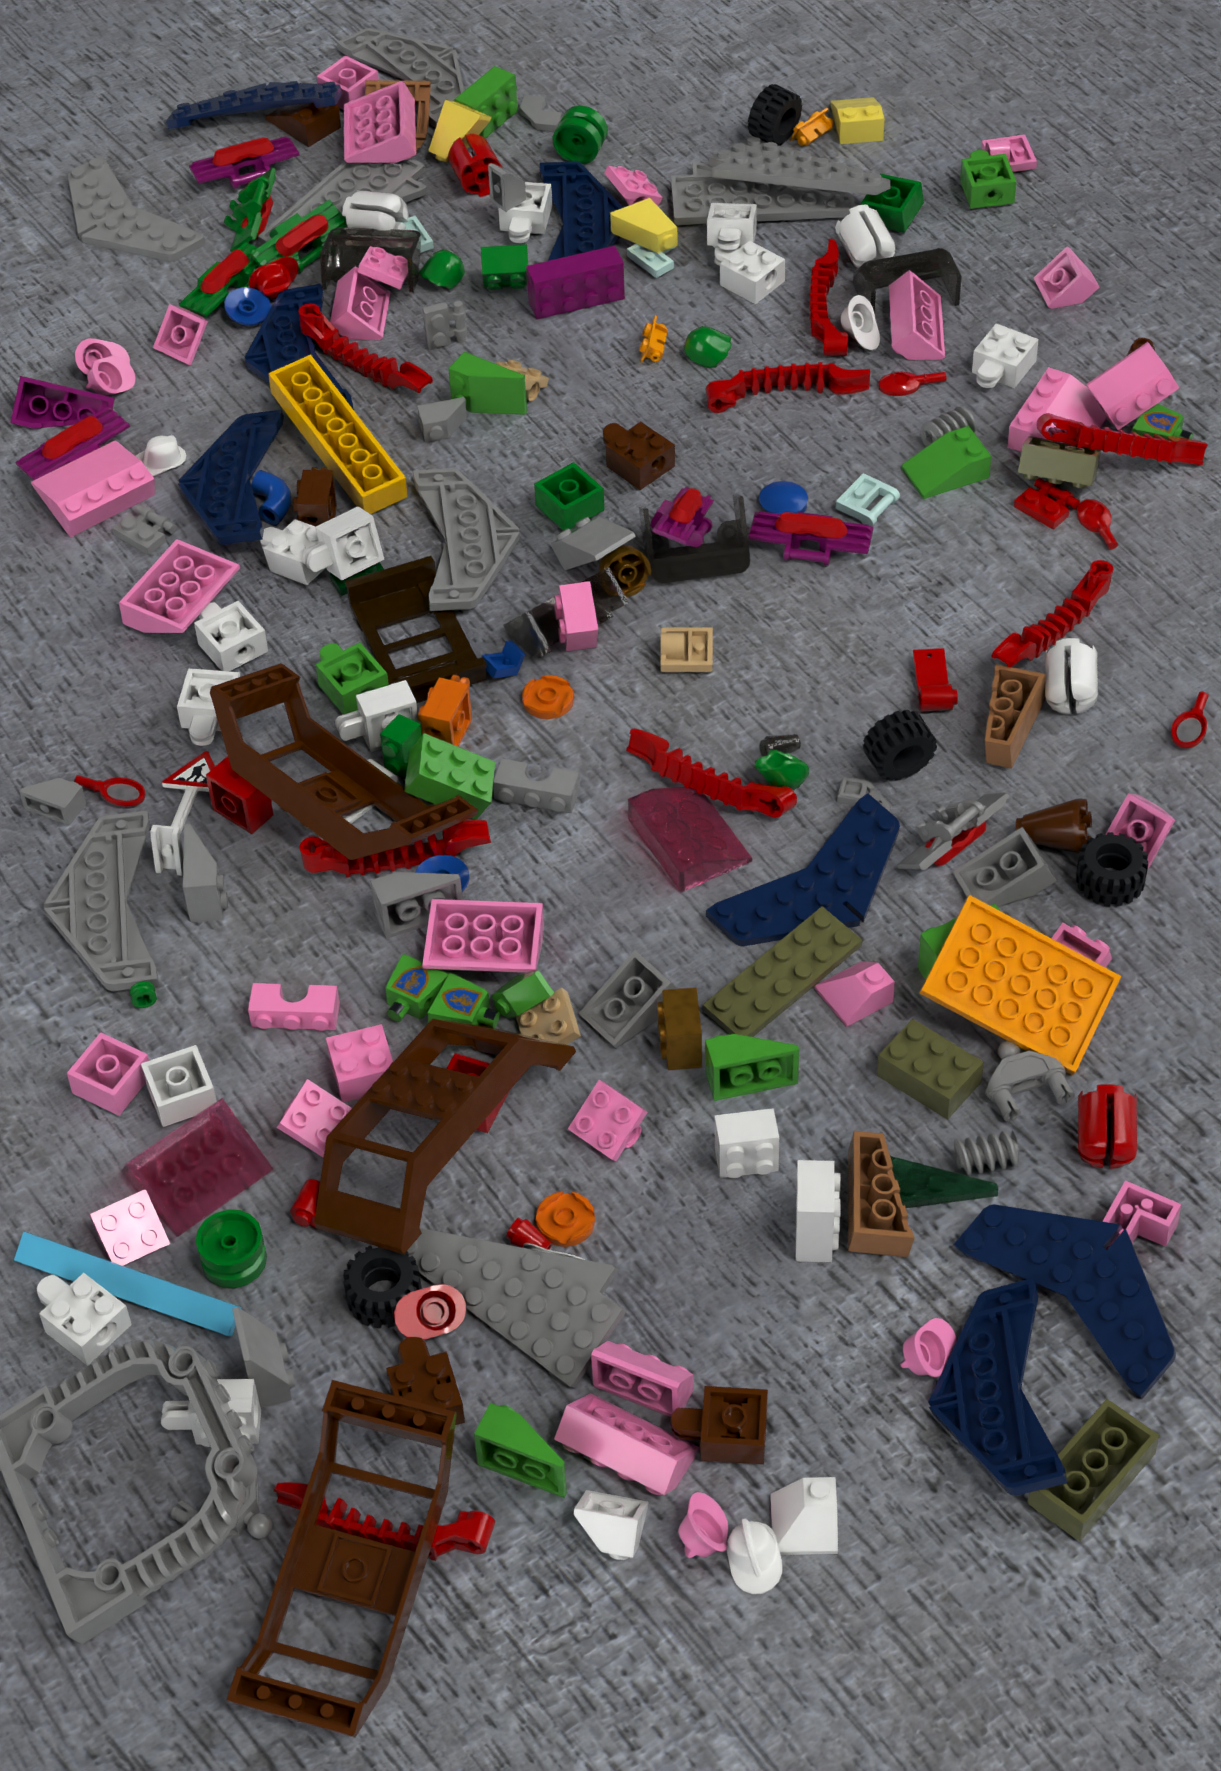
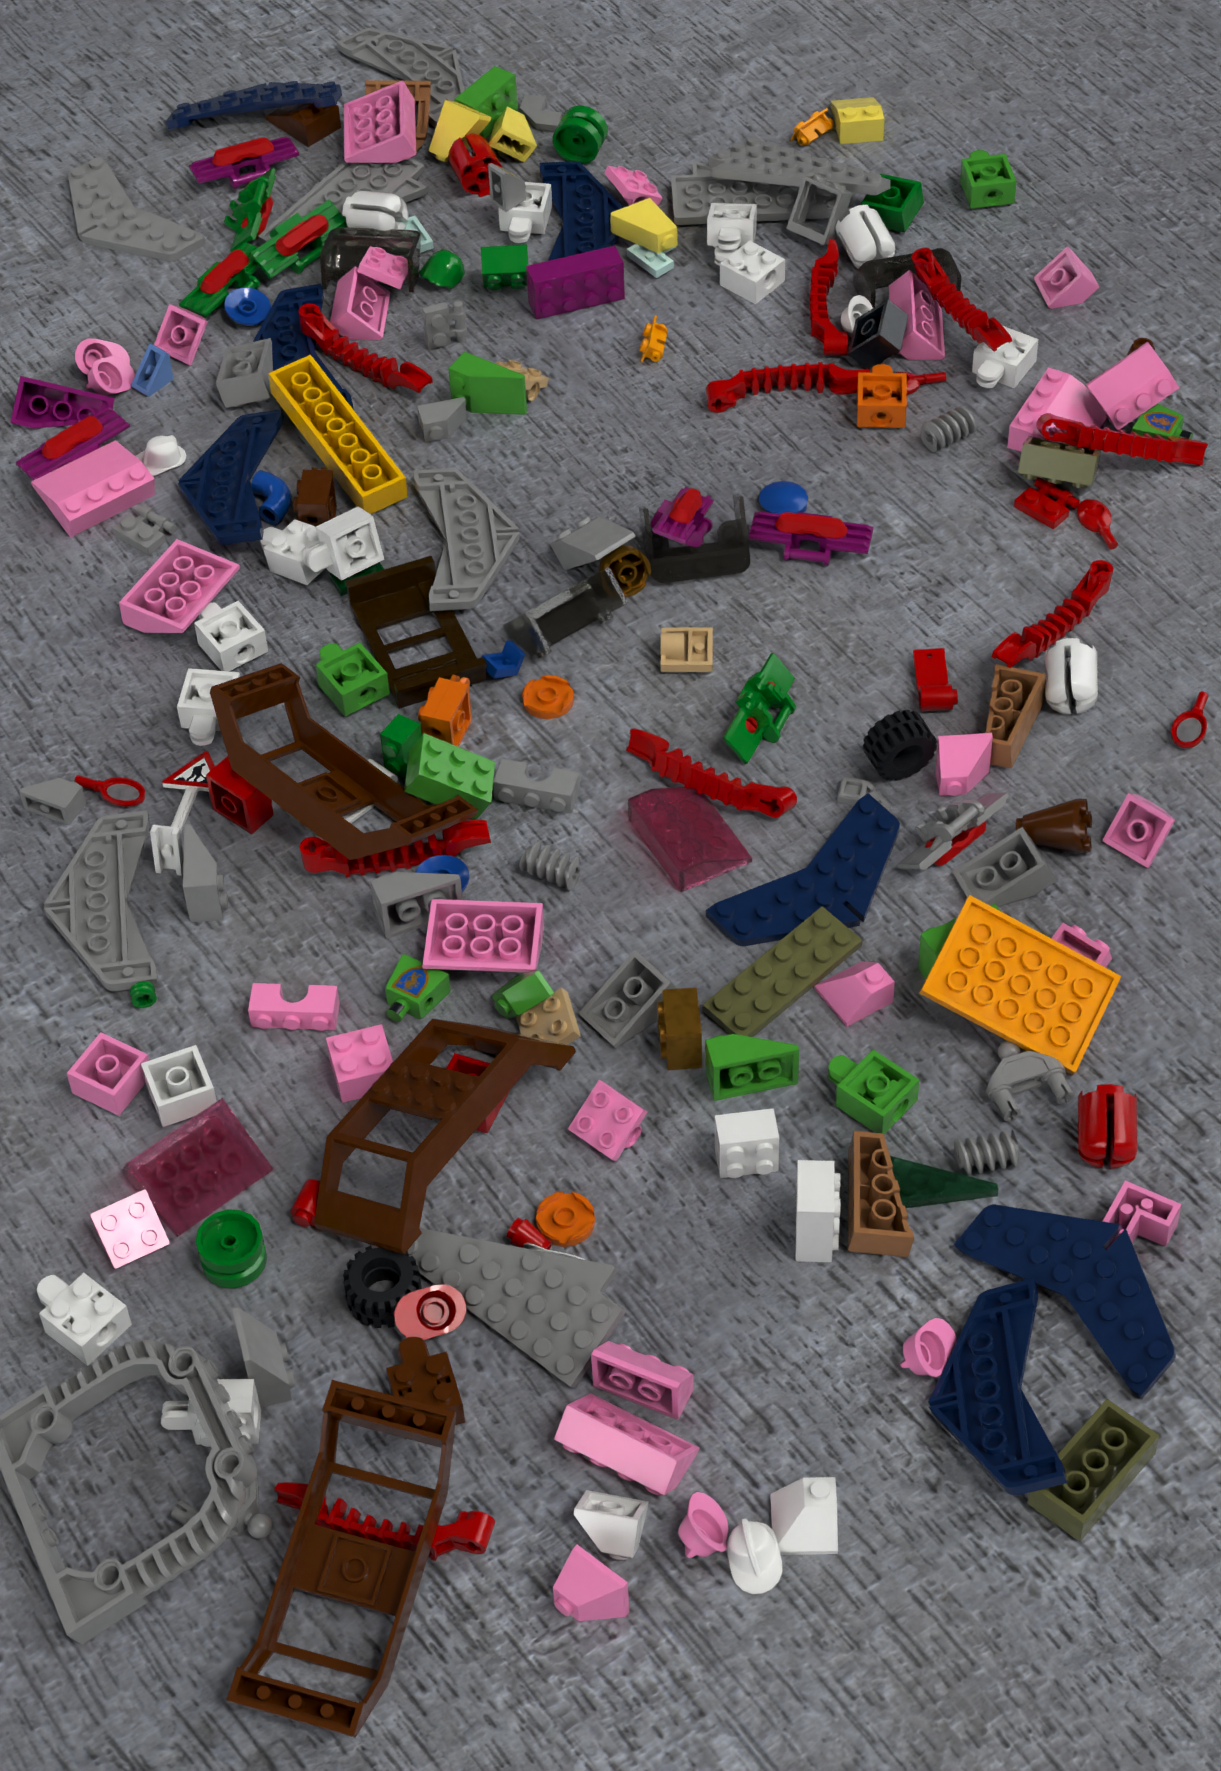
(128, 1283): medium azure tile -> none
(153, 372): none -> medium blue slope
(245, 373): none -> light grey slope
(274, 276): red piece -> none
(312, 1116): bright pink plate -> none
(350, 76): bright pink brick -> none
(375, 713): white brick -> none
(463, 1003): bright green torso -> none
(513, 135): none -> light yellow slope
(516, 1450): bright green slope -> none
(551, 865): none -> light grey piece
(569, 496): green brick -> none
(576, 616): bright pink brick -> none
(590, 1589): none -> bright pink slope
(637, 453): reddish brown brick -> none
(707, 346): green hair -> none
(728, 1426): reddish brown brick -> none
(752, 719): none -> green piece
(774, 114): black tyre -> none
(782, 743): clear smoke cone -> none
(782, 769): green hair -> none
(803, 202): none -> light grey window
(861, 494): light aqua plate -> none
(873, 1090): none -> bright green brick
(878, 334): none -> black brick
(882, 398): none -> orange brick
(930, 1068): olive brick -> none
(949, 463): bright green slope -> none
(962, 762): none -> bright pink slope
(968, 317): none -> red piece
(1016, 149): bright pink plate -> none
(1116, 853): black tyre -> none

